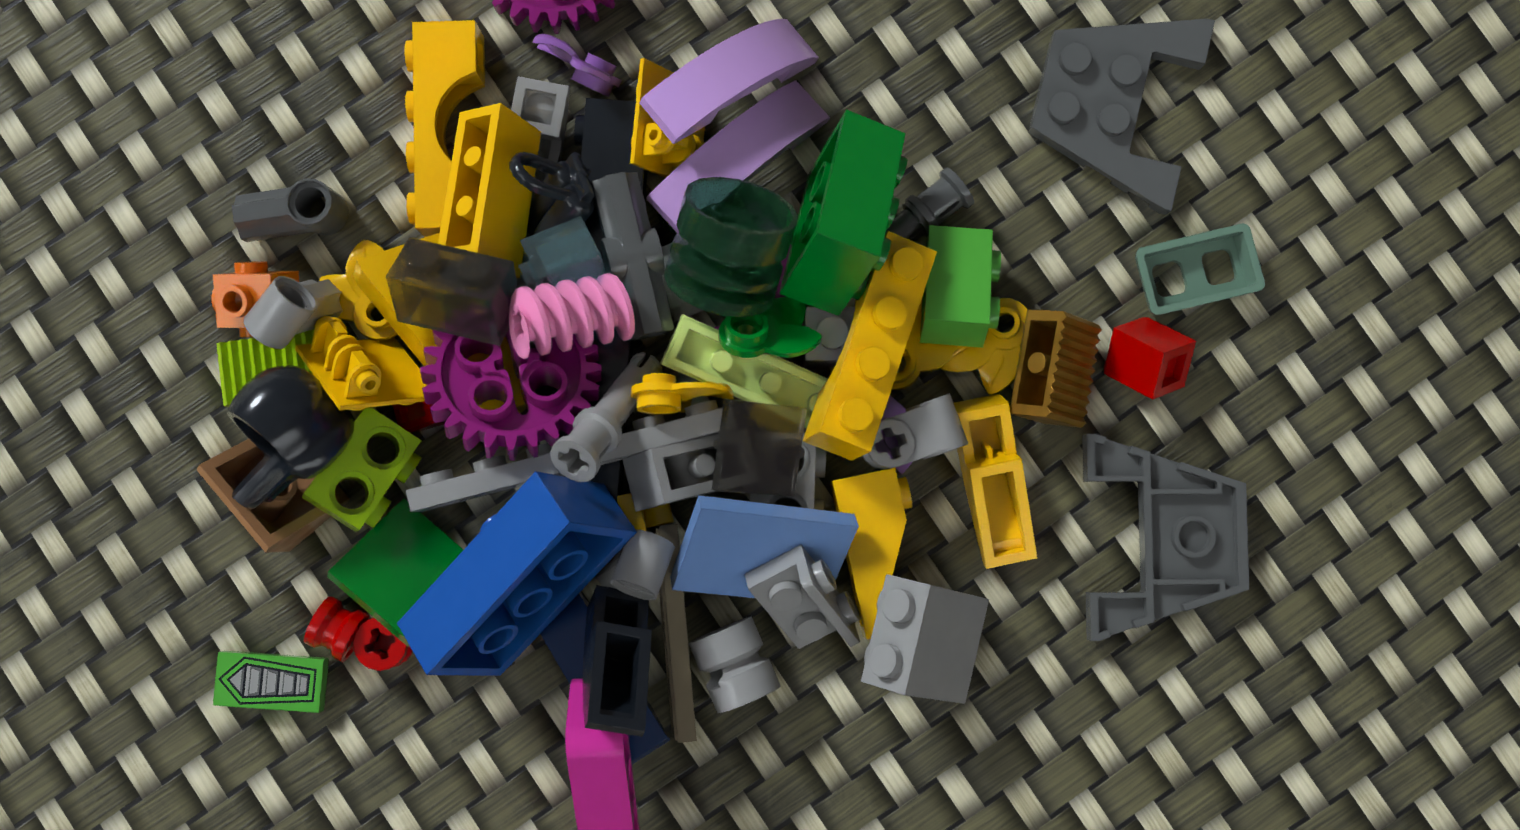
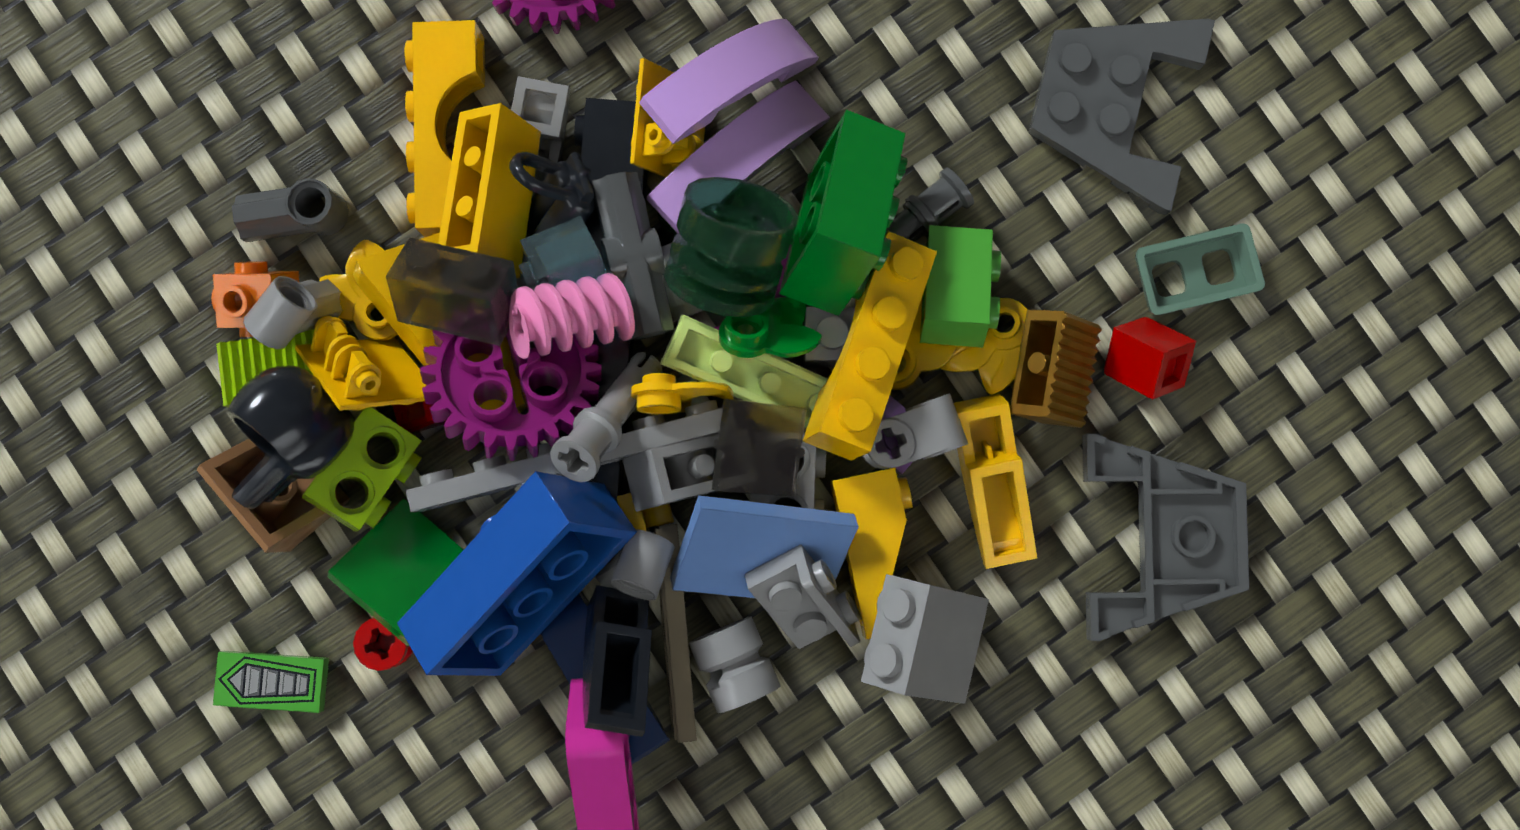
(334, 628): red wheel -> none
(592, 72): medium lavender plate -> none

